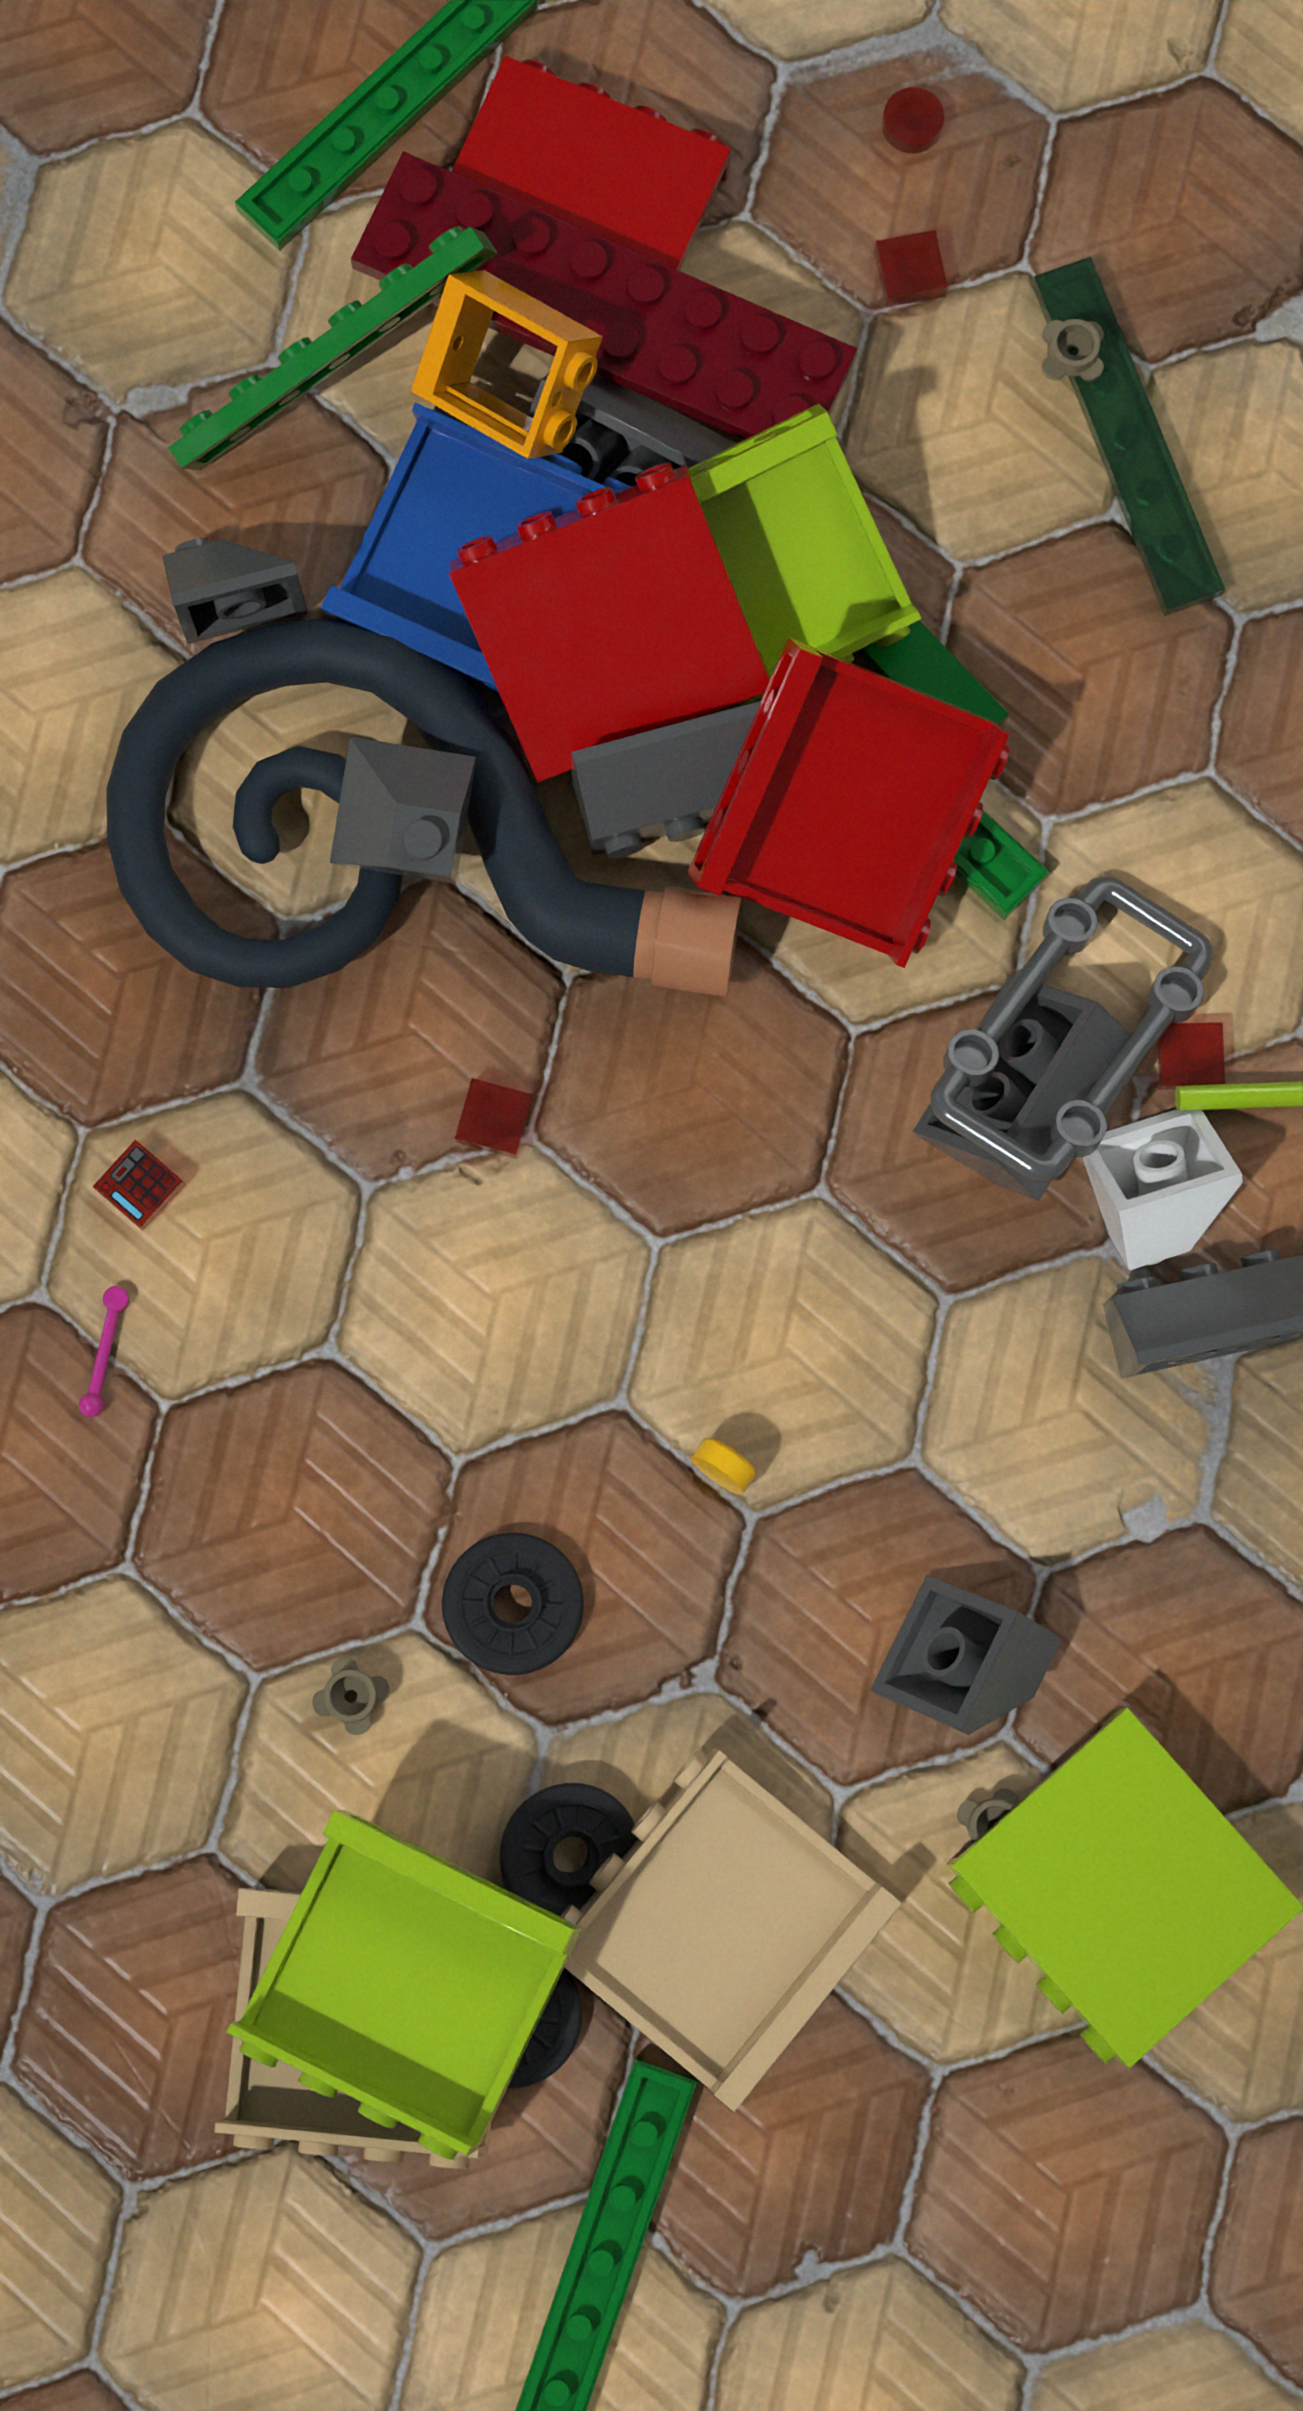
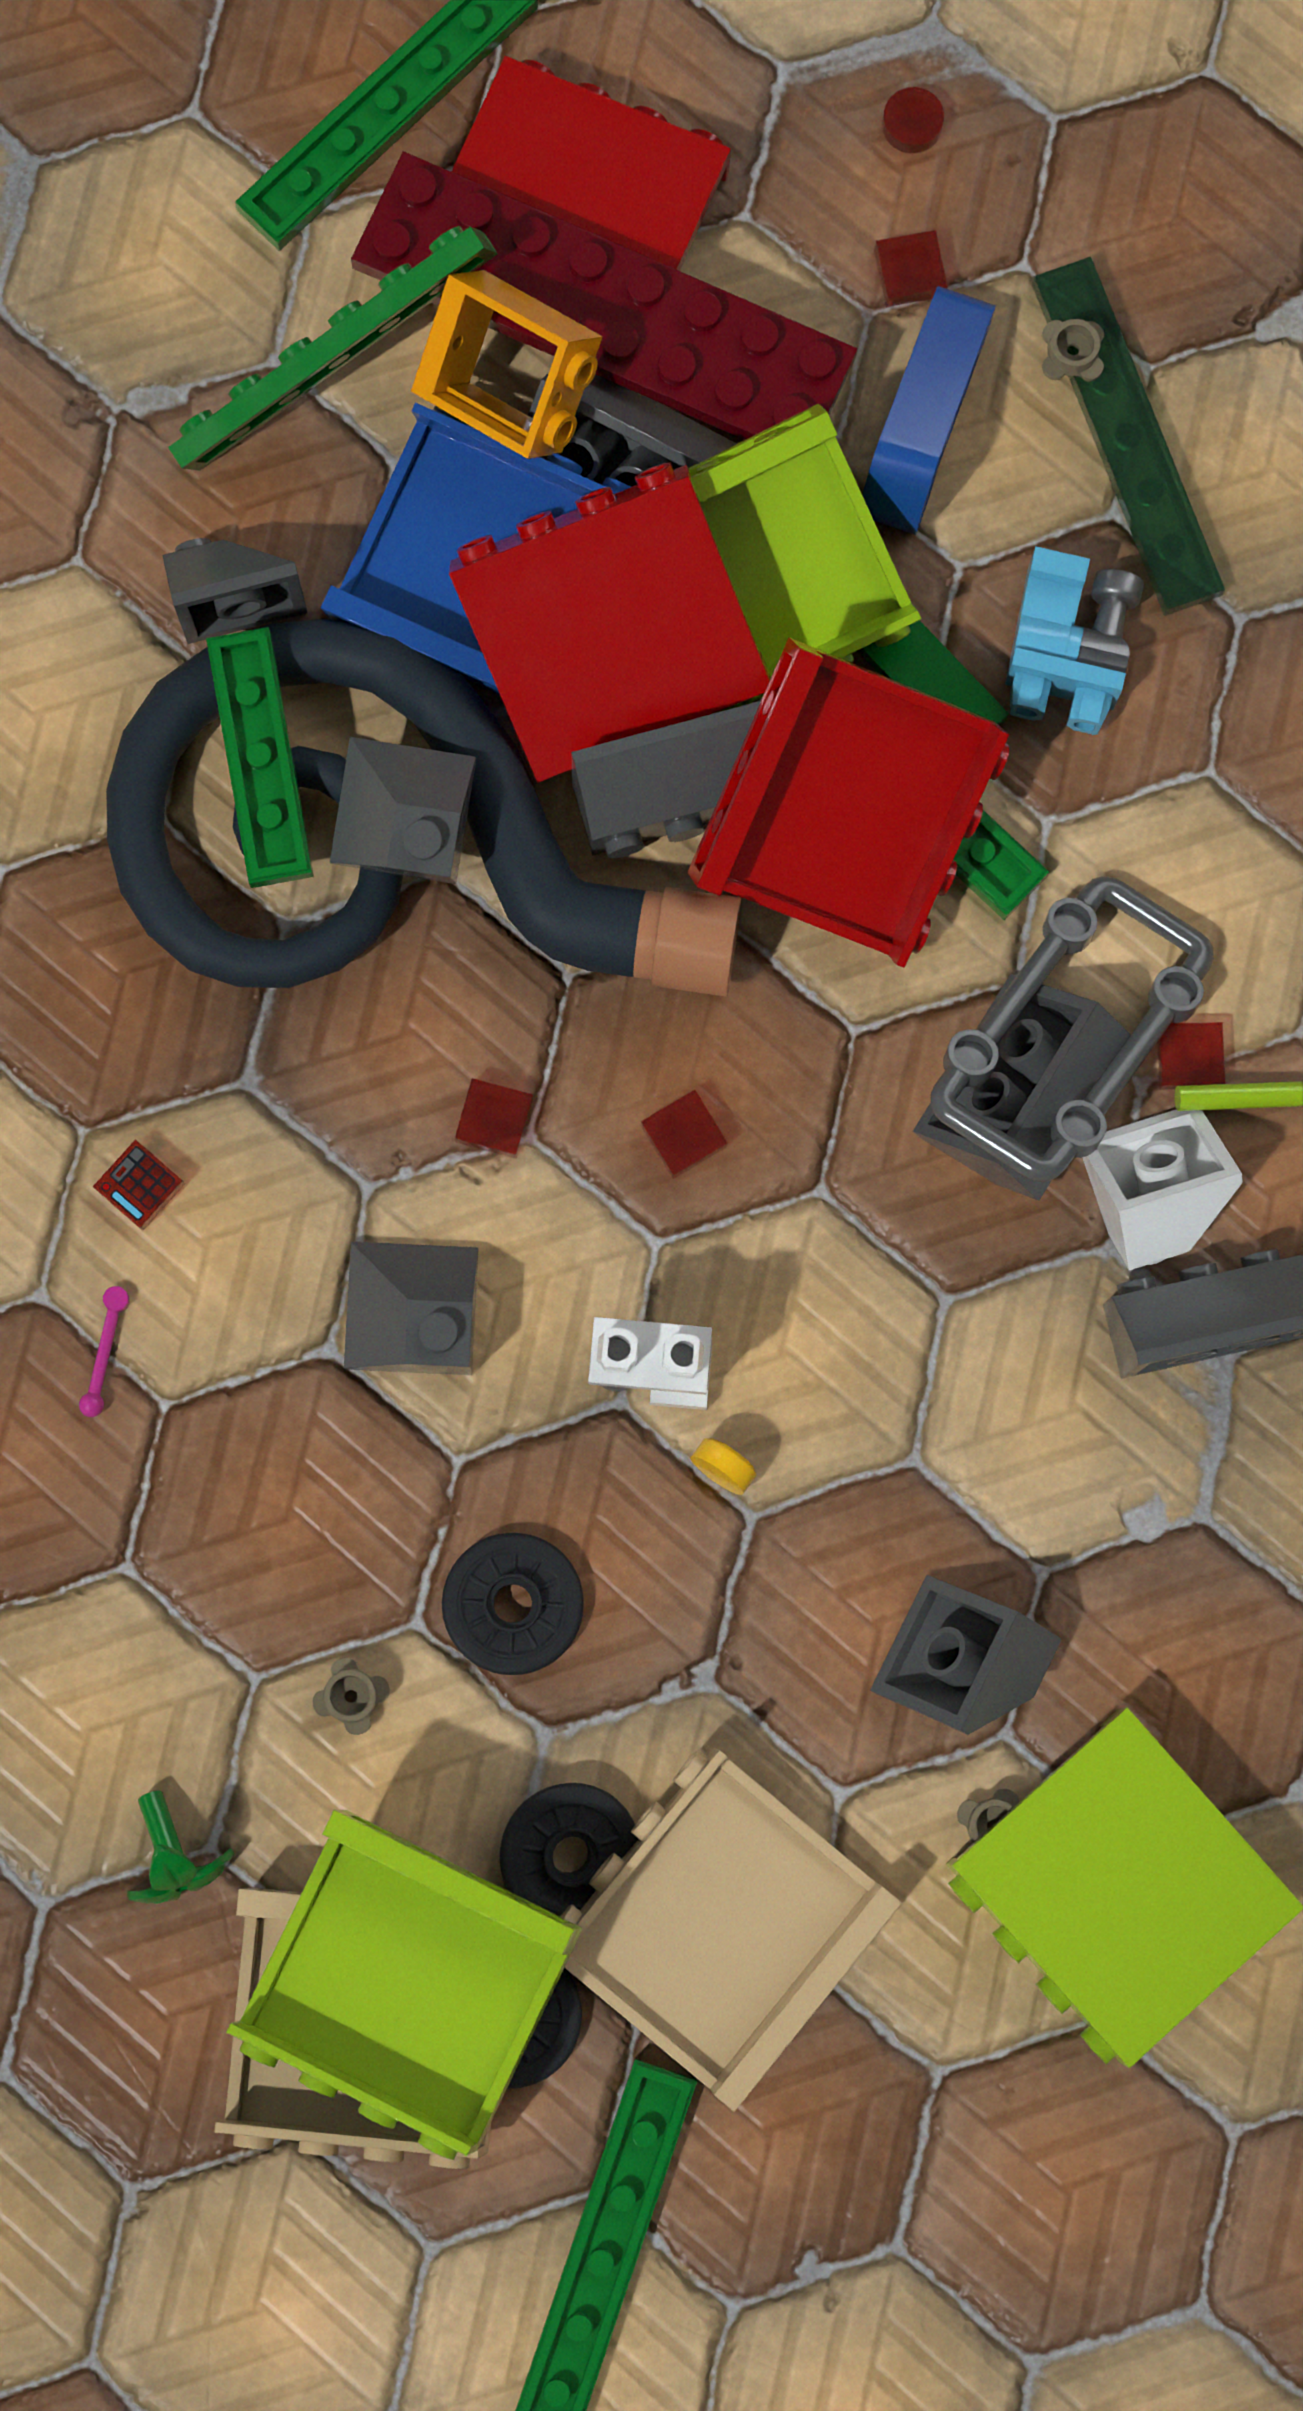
(169, 1867): none -> green plant
(259, 757): none -> green tile
(411, 1308): none -> dark grey slope
(653, 1357): none -> white hips
(684, 1134): none -> clear red tile
(926, 409): none -> blue beam
(1067, 659): none -> medium azure hips

